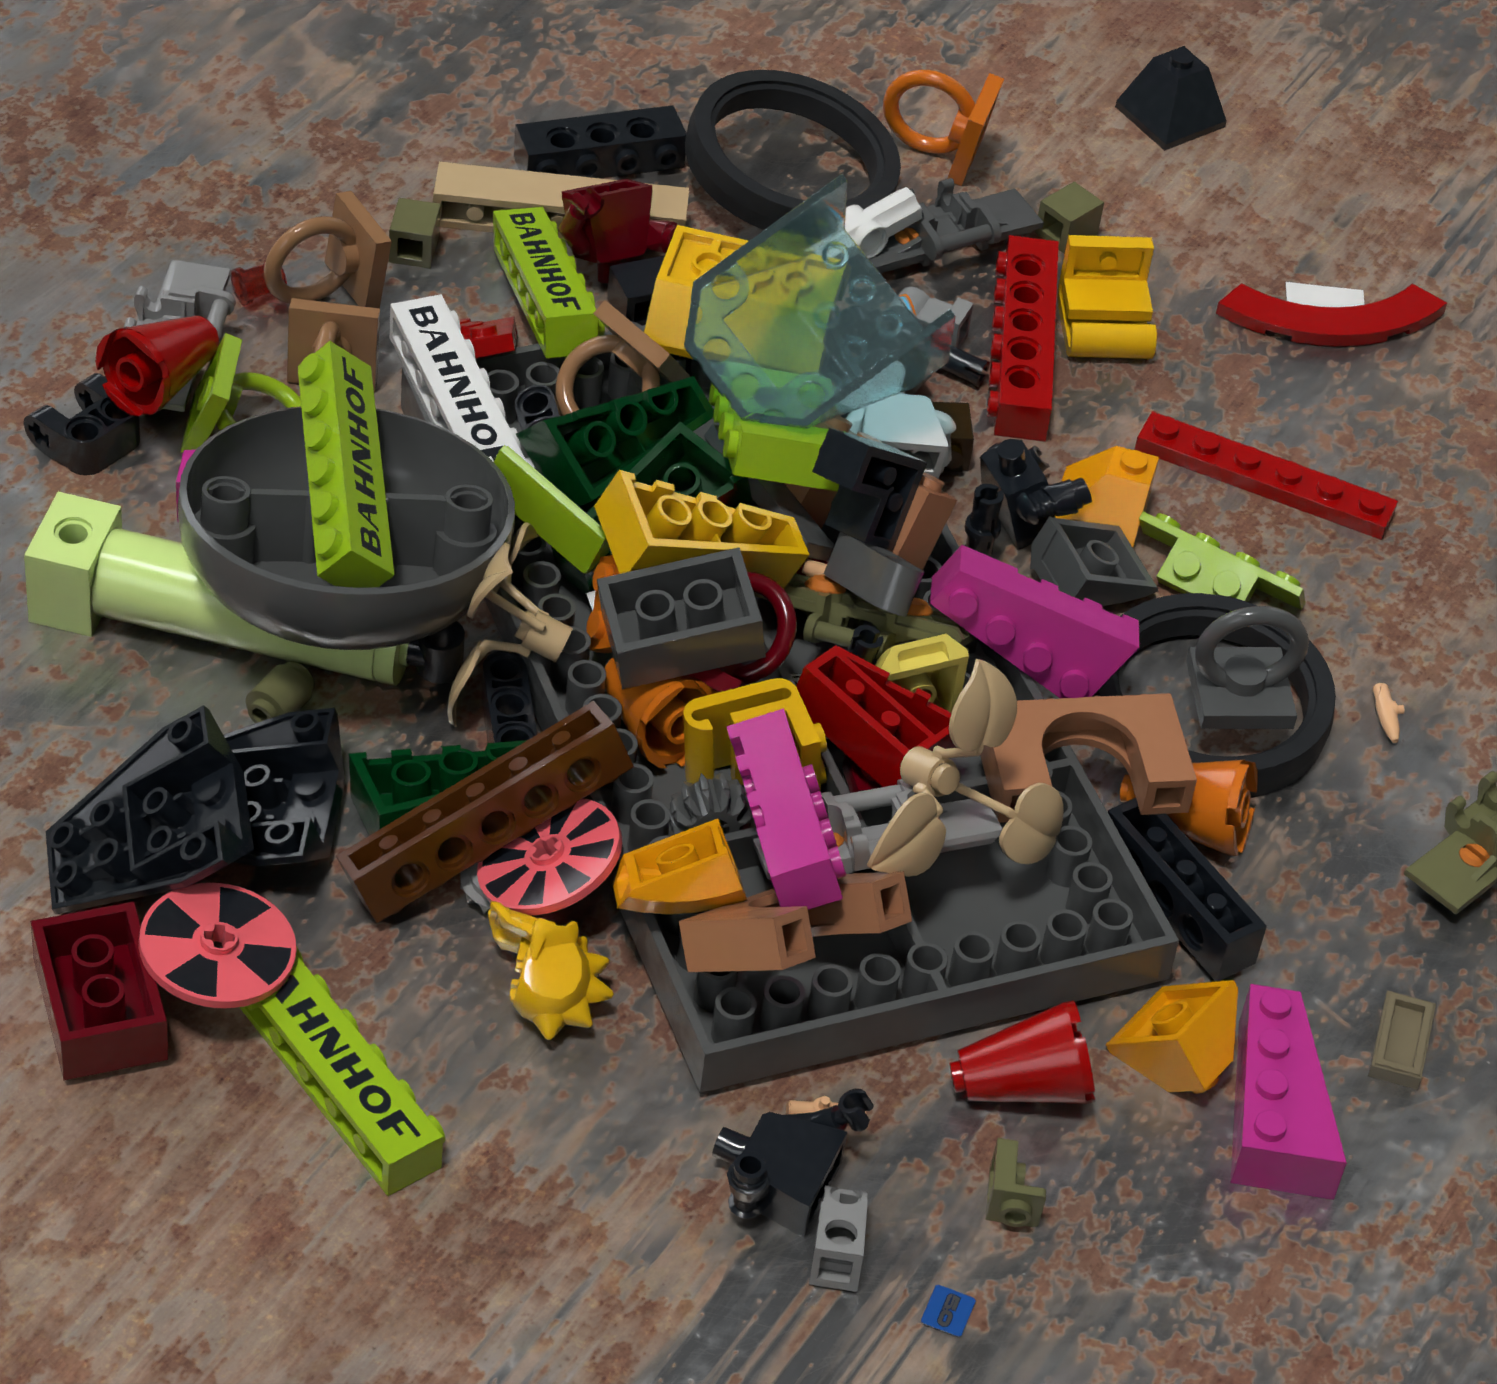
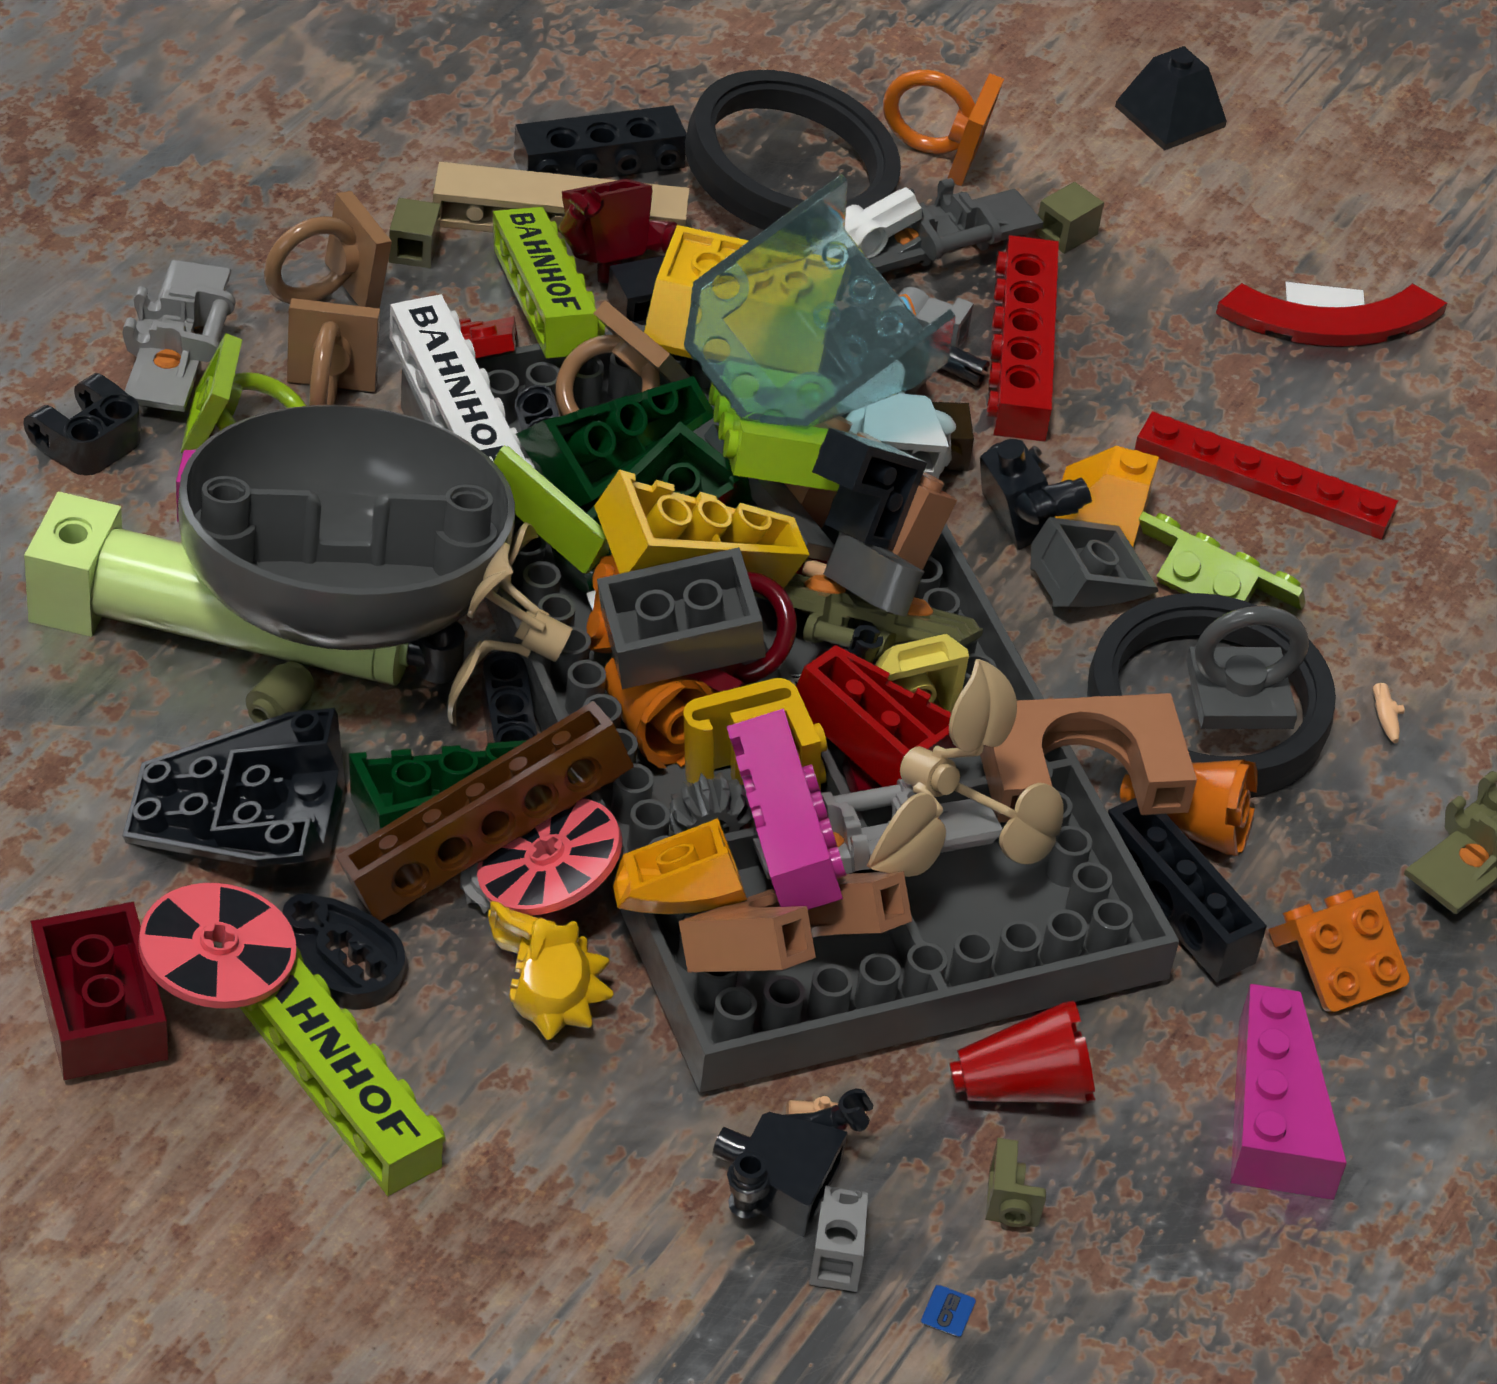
(154, 361): red cone -> none
(154, 821): black wedge -> none
(250, 283): clear red bush -> none
(344, 469): lime brick -> none
(366, 939): none -> black piece
(984, 523): black pin -> none
(1033, 625): dark pink wedge -> none
(1107, 297): yellow piece -> none
(1181, 1036): light orange slope -> none
(1346, 949): none -> orange bracket
(1402, 1040): dark tan tile -> none

